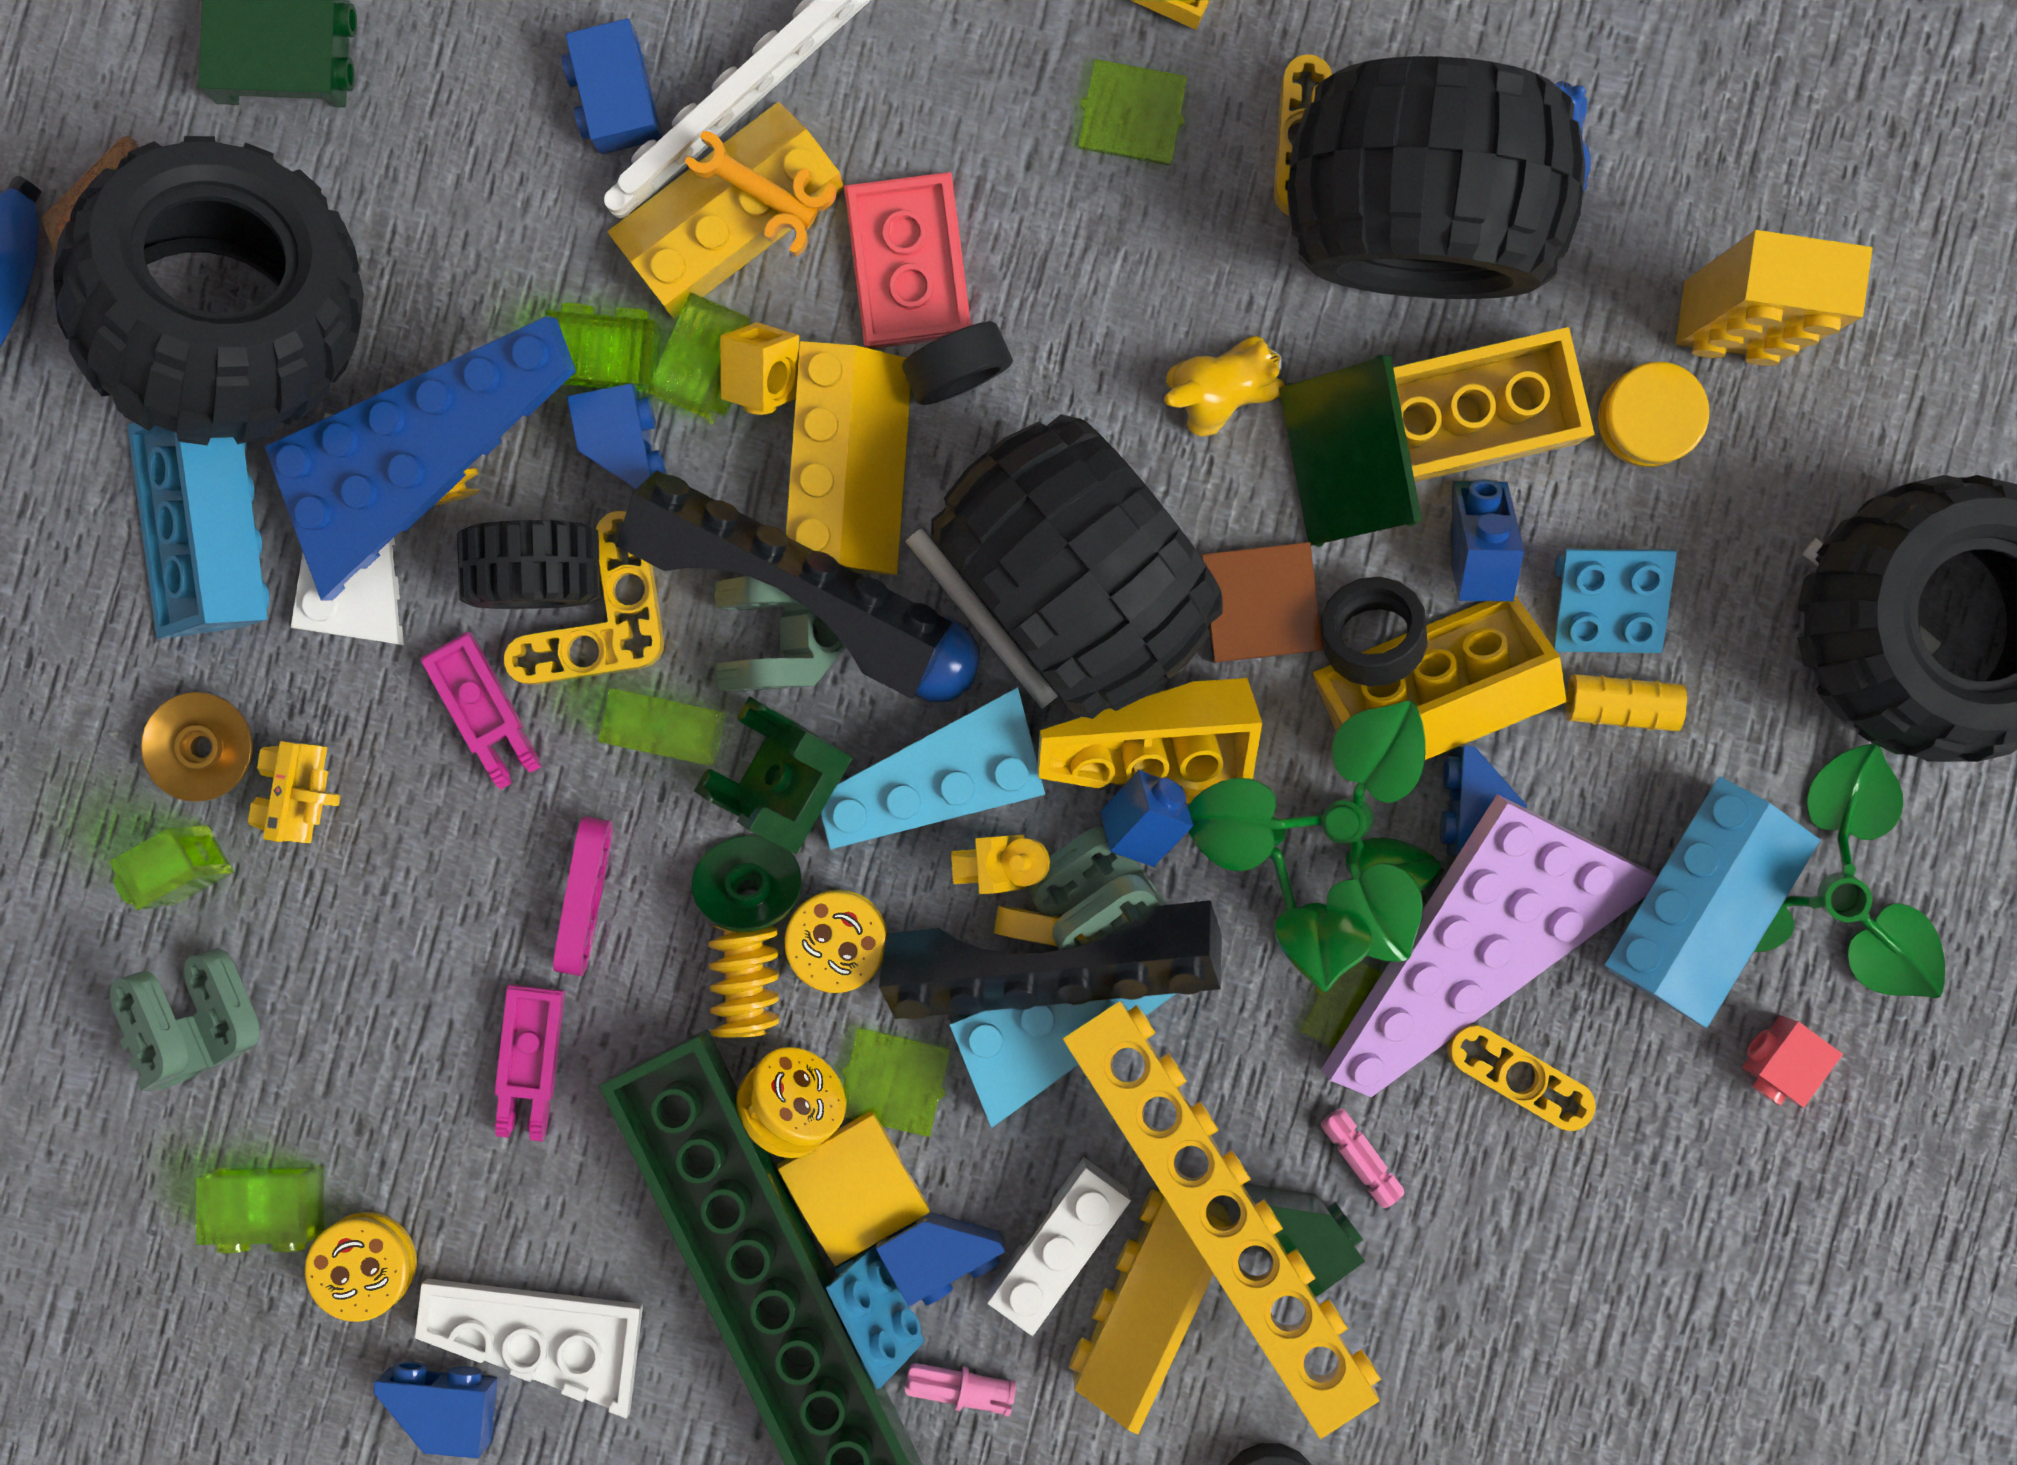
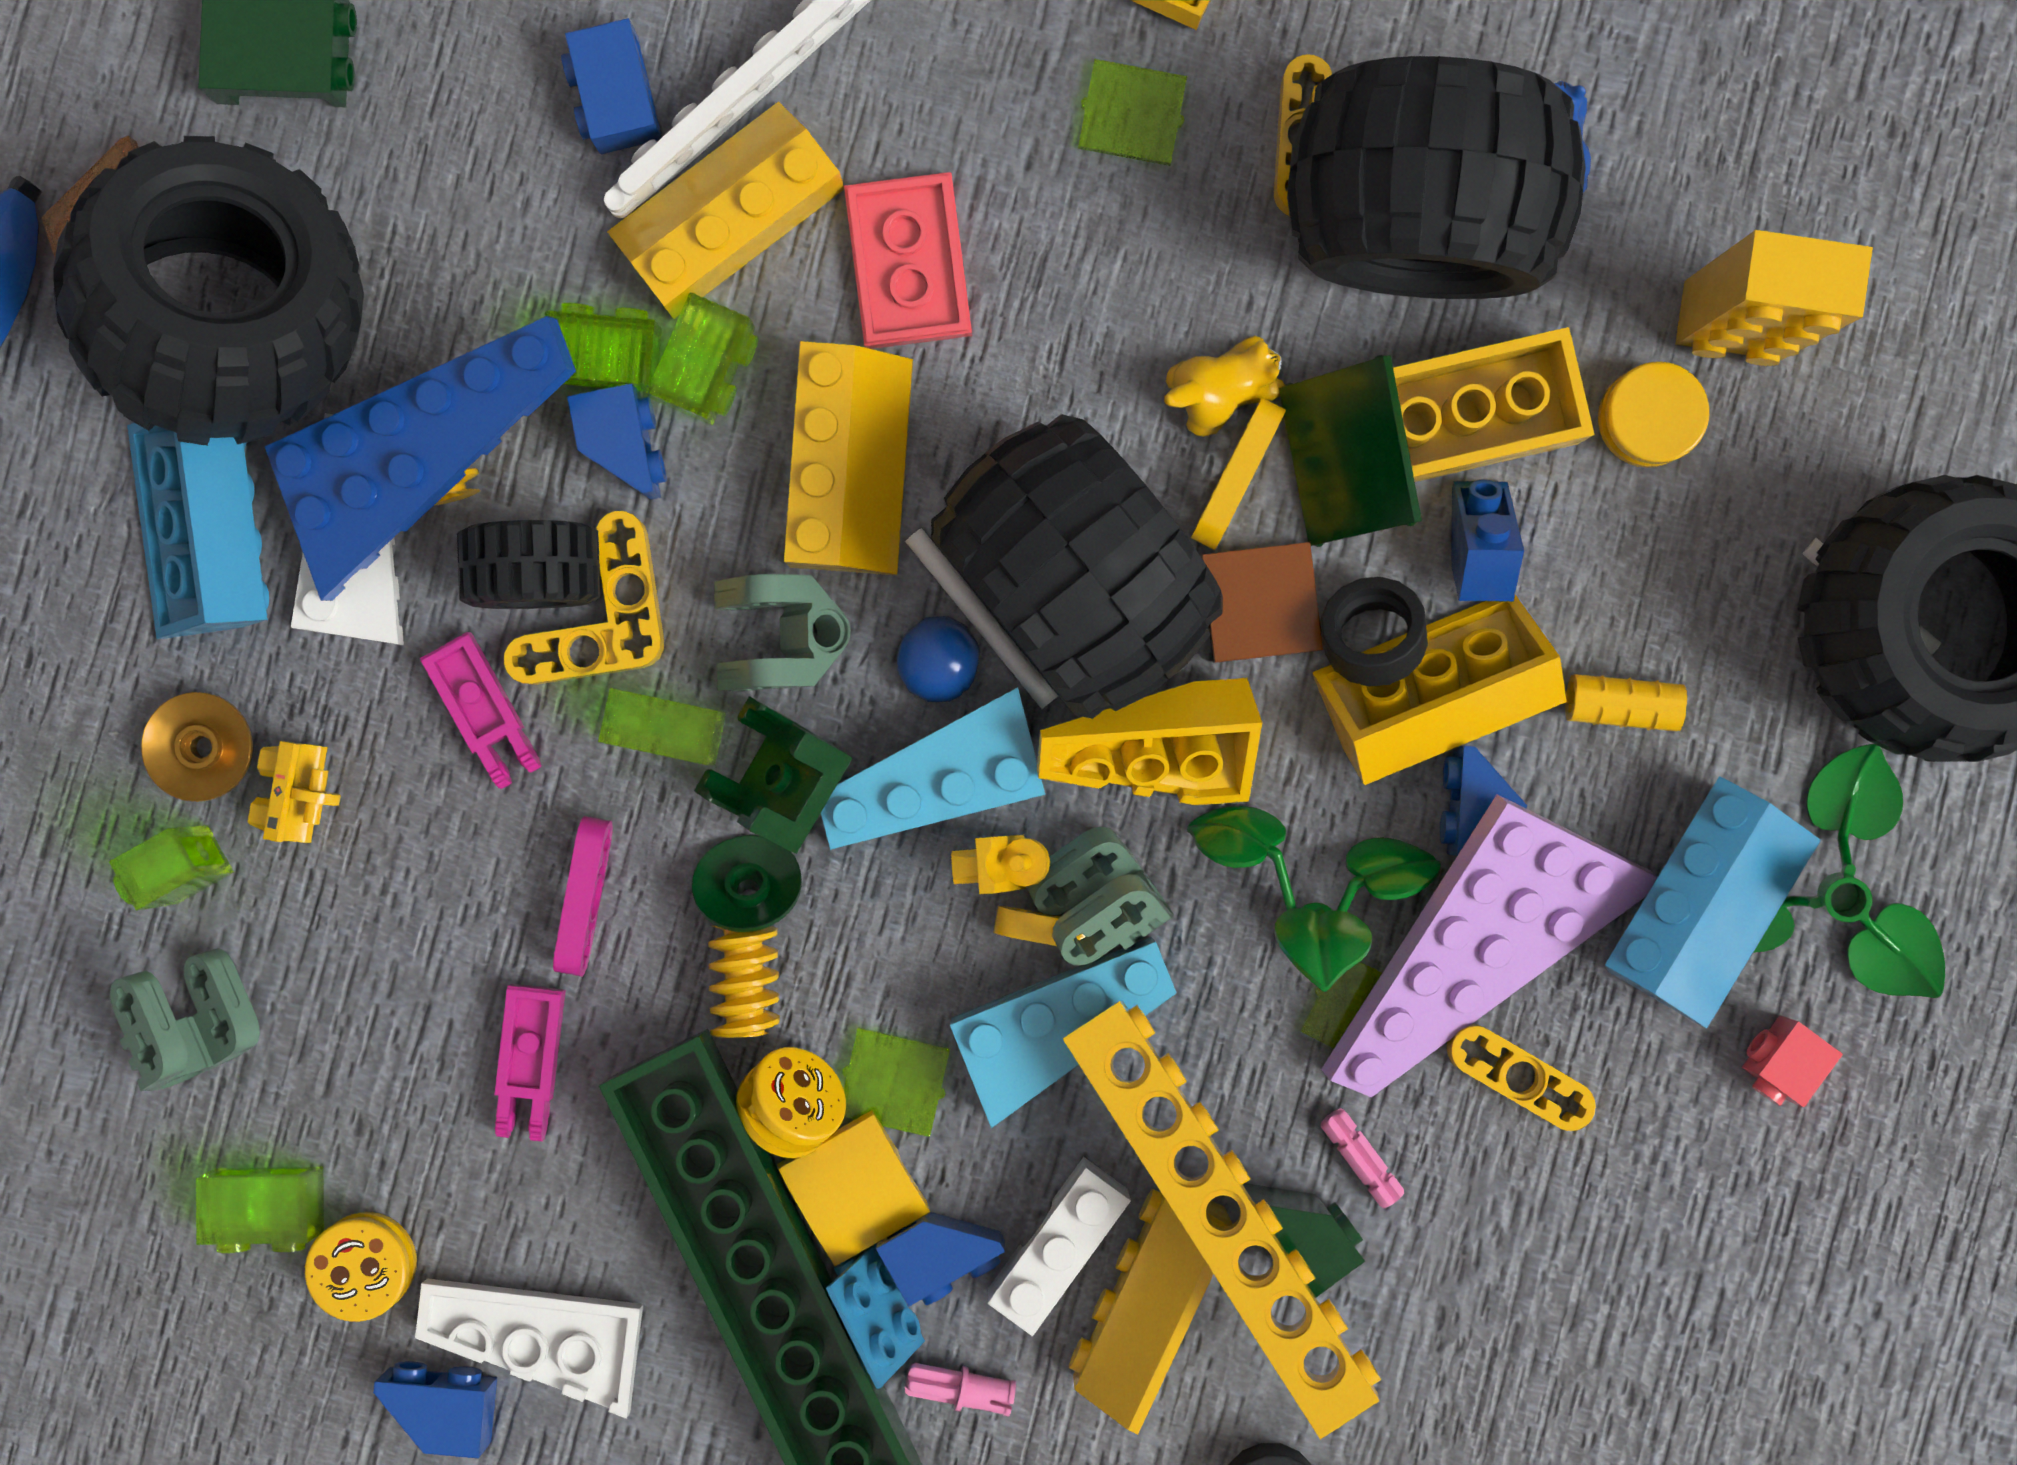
(759, 367): yellow brick -> none
(796, 211): light orange bar -> none
(835, 941): yellow head -> none
(882, 630): black arch -> none
(957, 363): black tyre -> none
(1146, 818): blue brick -> none
(1157, 954): black arch -> none
(1238, 473): none -> yellow beam
(1380, 752): green plant -> none
(1613, 600): dark azure hinge -> none

